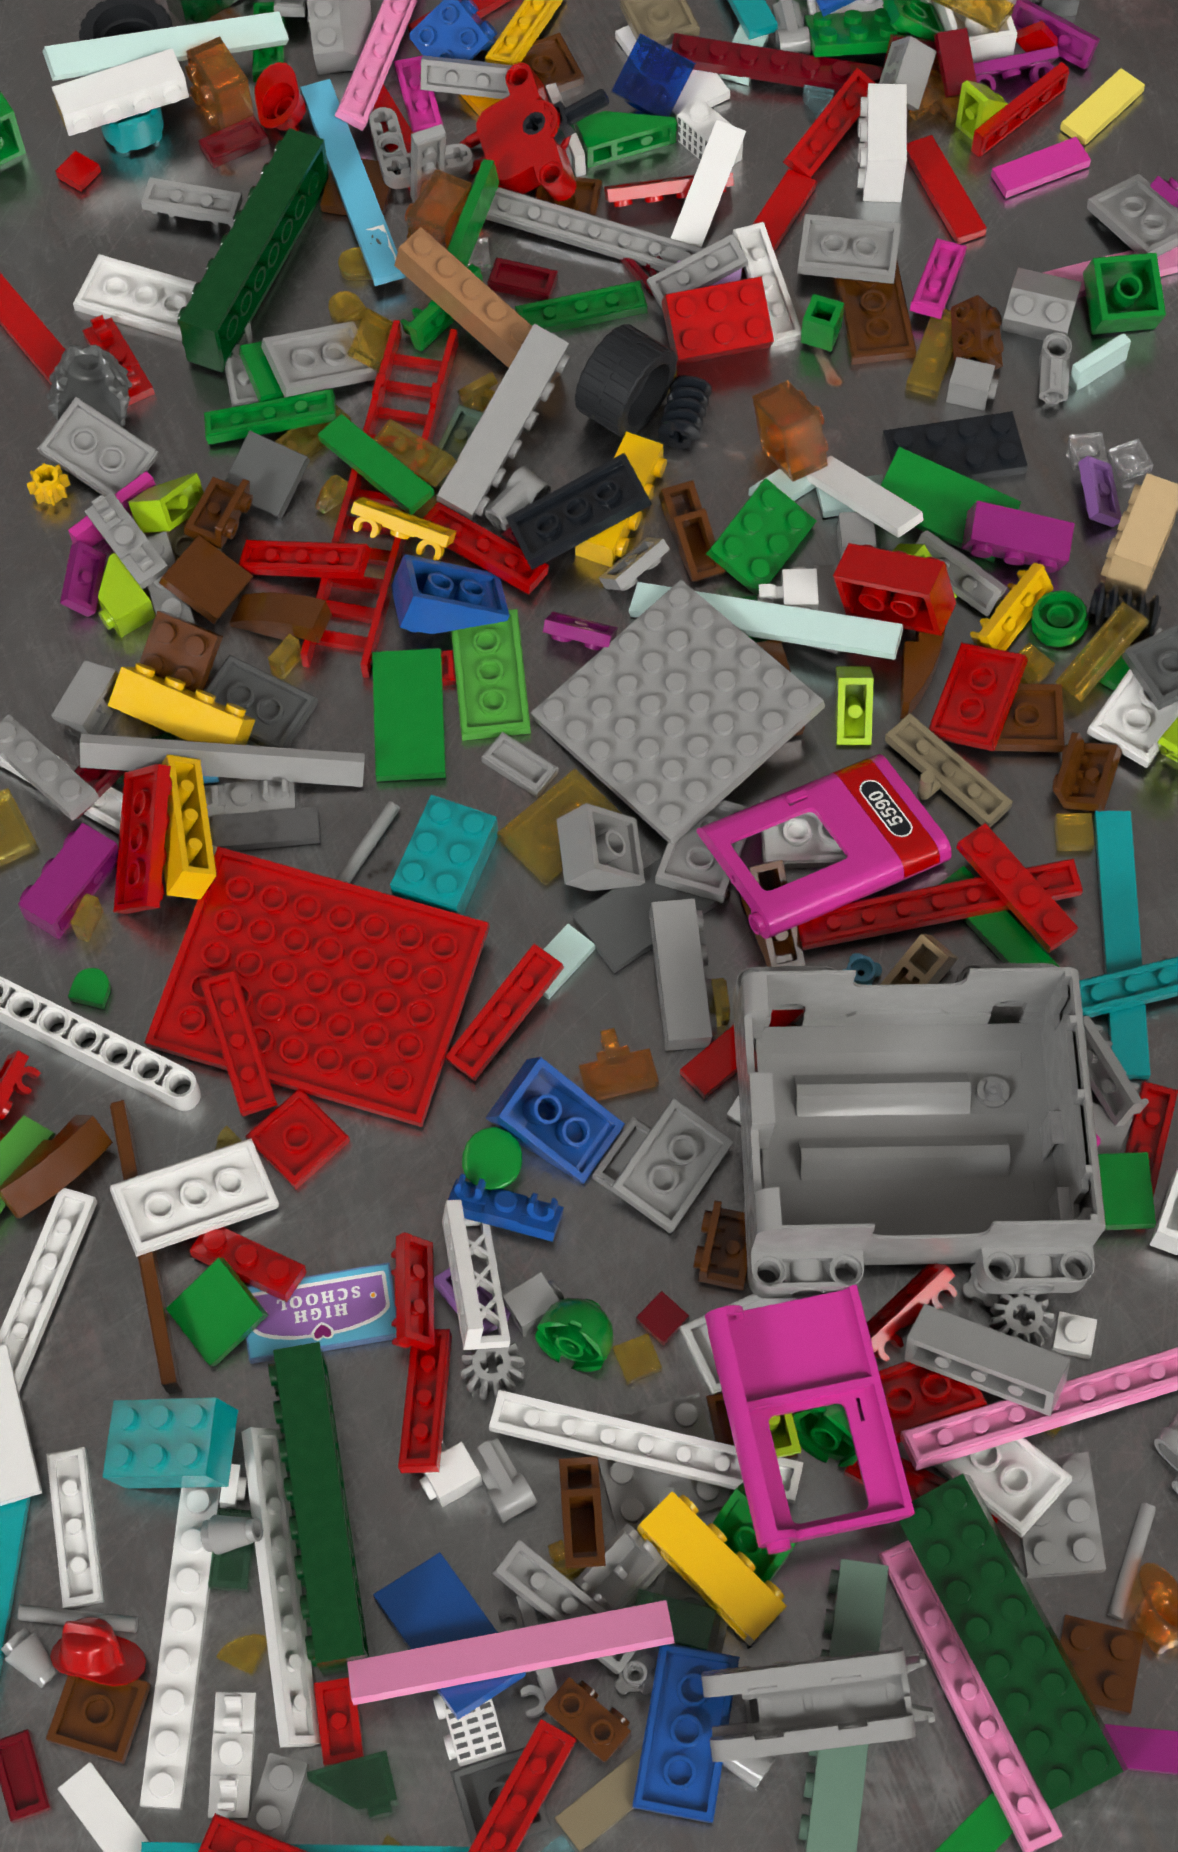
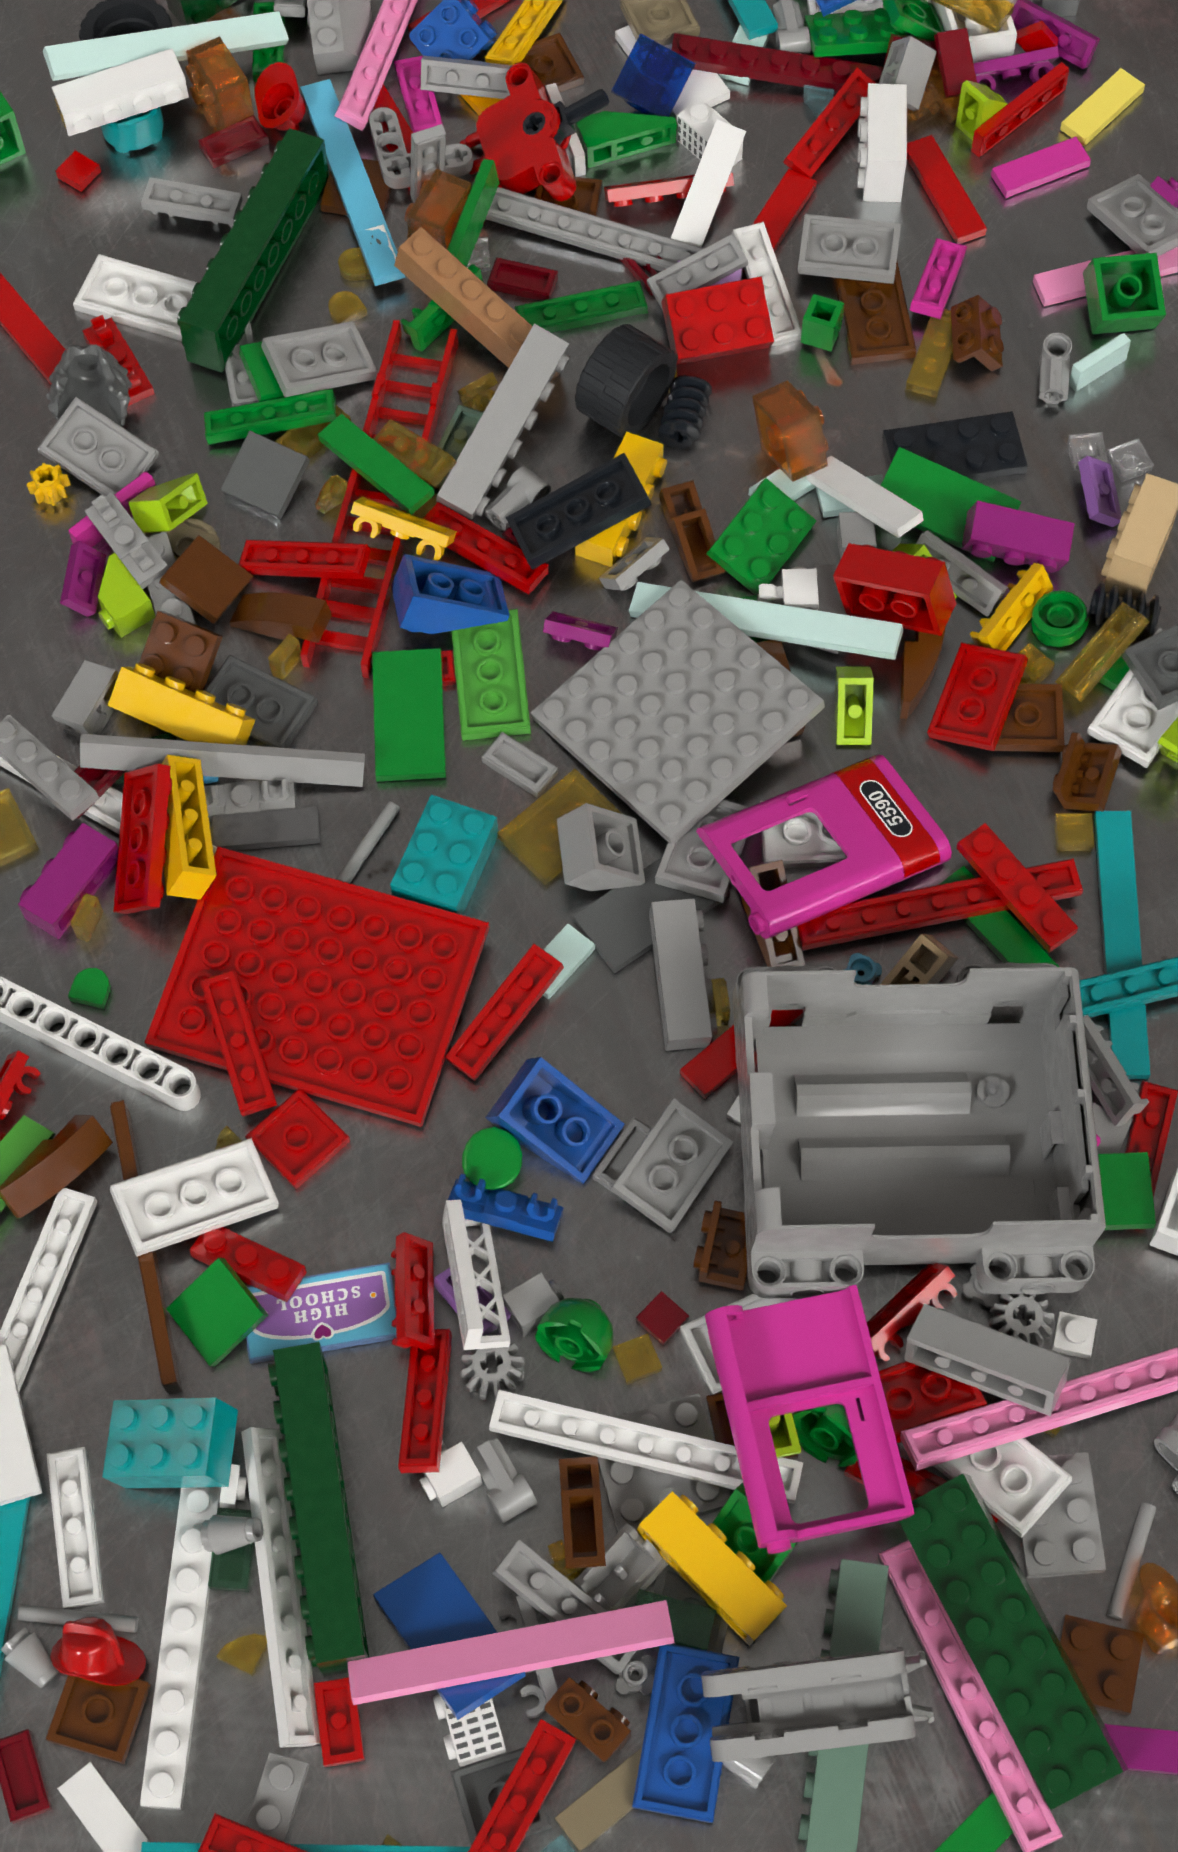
(218, 511): reddish brown bracket -> none
(232, 1755): white plate -> none
(360, 1784): clear green slope -> none
(370, 339): clear yellow tile -> none
(617, 1069): clear orange hinge -> none
(947, 771): dark tan plate -> none
(971, 384): light grey brick -> none
(1040, 304): light grey slope -> none

